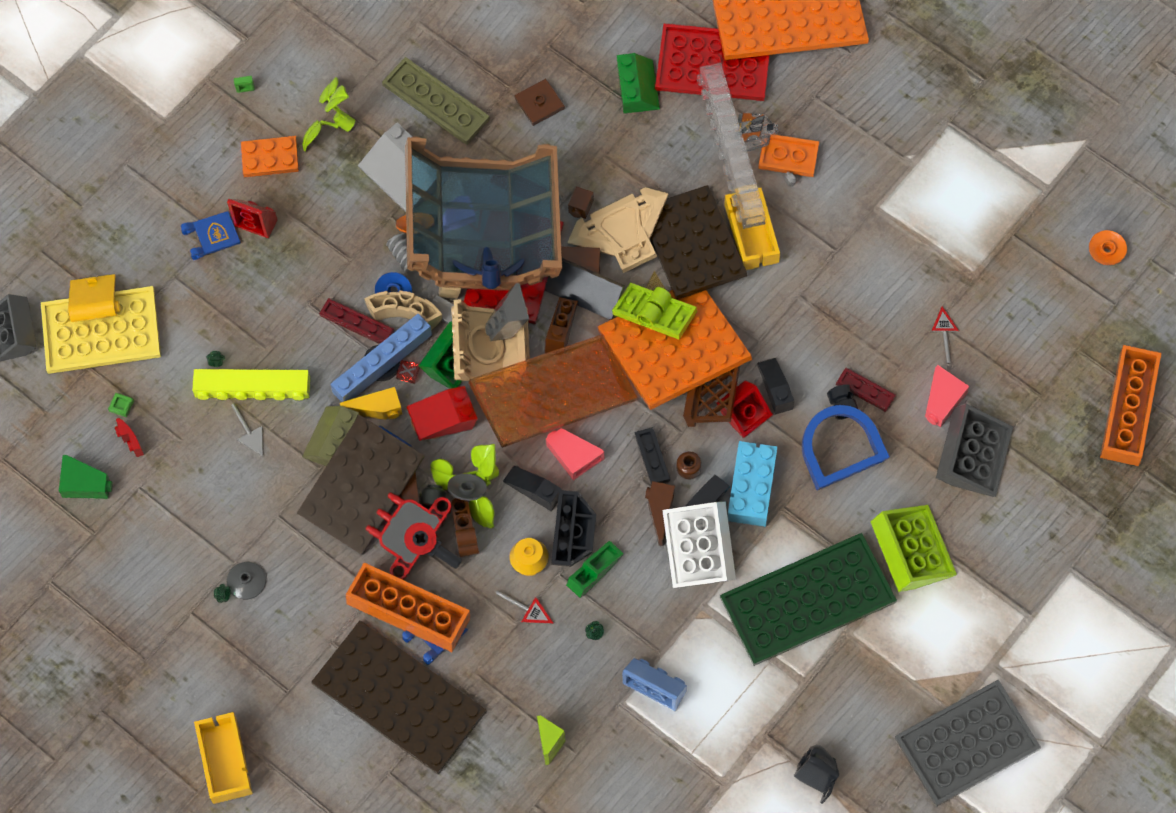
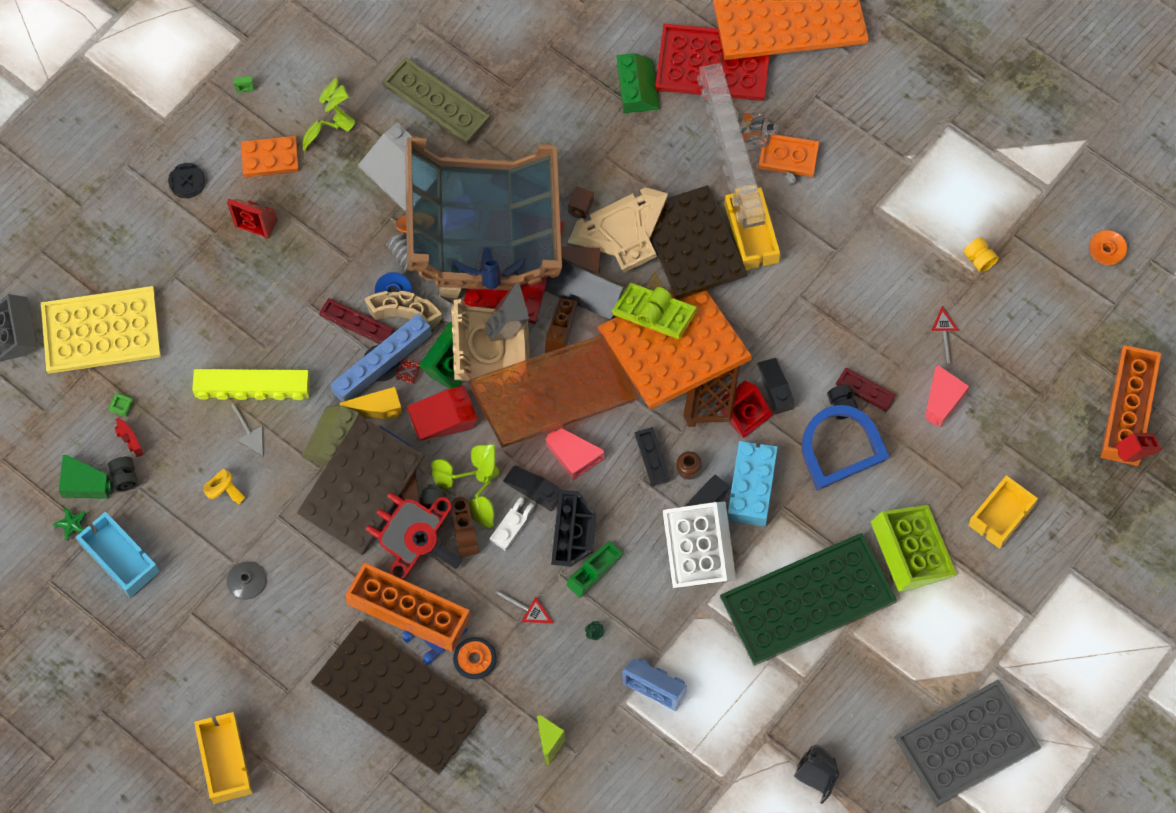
(70, 523): none -> green animal
(92, 298): yellow door -> none
(118, 554): none -> medium azure piece
(123, 474): none -> pearl dark grey wheel
(186, 180): none -> black tile
(213, 233): blue flag -> none
(215, 359): clear green plate -> none
(222, 593): clear green plate -> none
(225, 479): none -> yellow piece
(467, 487): dark grey dish -> none
(474, 646): none -> wheel
(511, 525): none -> white hinge
(529, 556): yellow cone -> none
(539, 102): reddish brown plate -> none
(659, 498): reddish brown slope -> none
(974, 451): dark grey slope -> none
(981, 255): none -> yellow wheel
(1003, 512): none -> yellow piece
(1138, 446): none -> red slope

